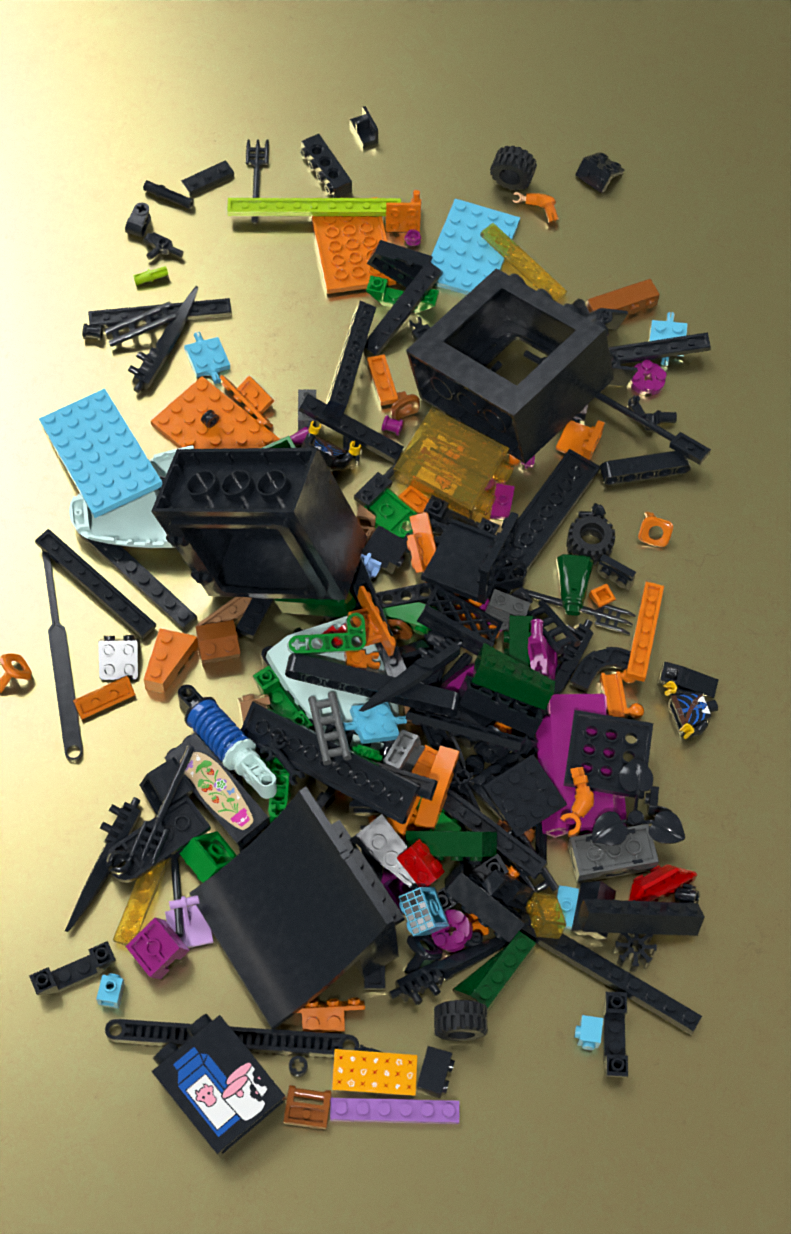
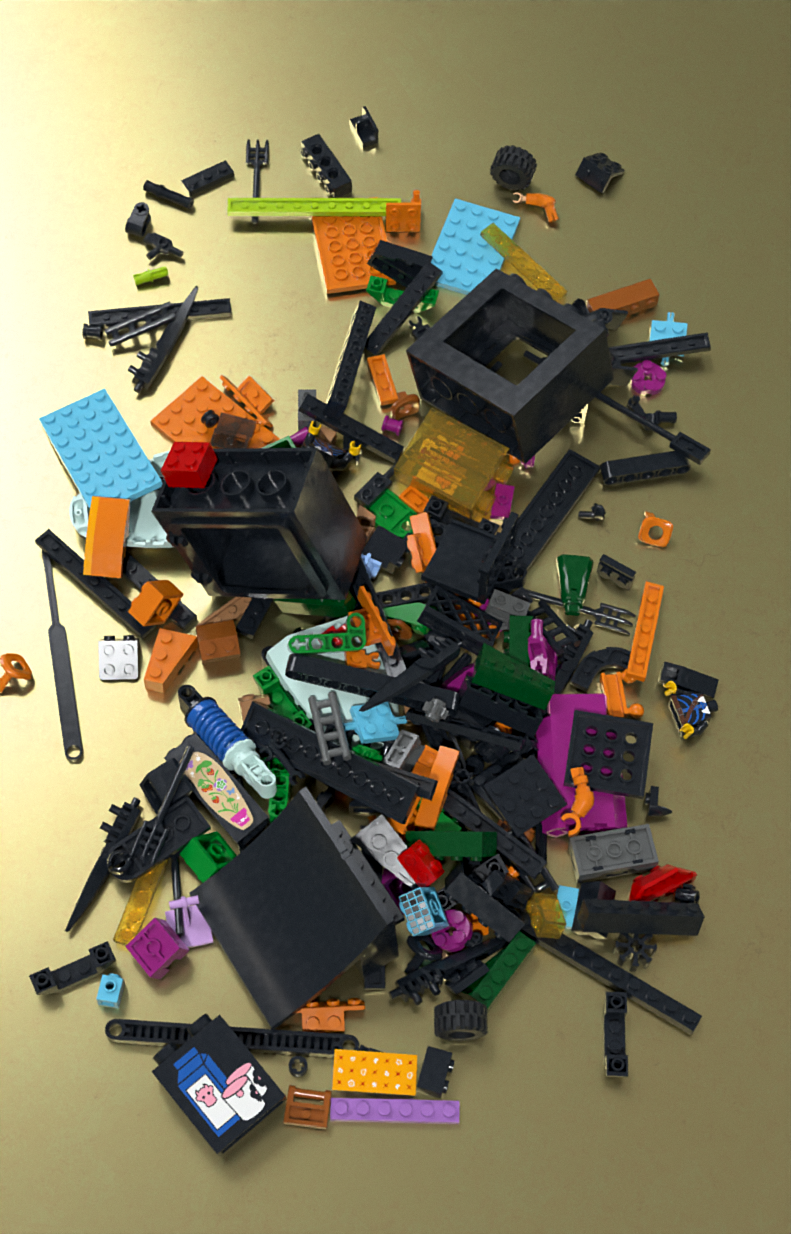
(104, 697): orange plate -> none
(106, 537): none -> orange slope
(155, 602): none -> orange brick
(189, 464): none -> red brick
(207, 357): medium azure plate -> none
(233, 432): none -> clear smoke slope
(328, 435): none -> medium nougat slope
(413, 238): magenta plate -> none
(435, 710): none -> dark grey gear
(473, 971): none -> black plate
(580, 438): orange bracket -> none
(589, 1032): medium azure brick -> none
(594, 527): black tyre -> none
(602, 595): orange slope -> none
(611, 830): black plant -> none

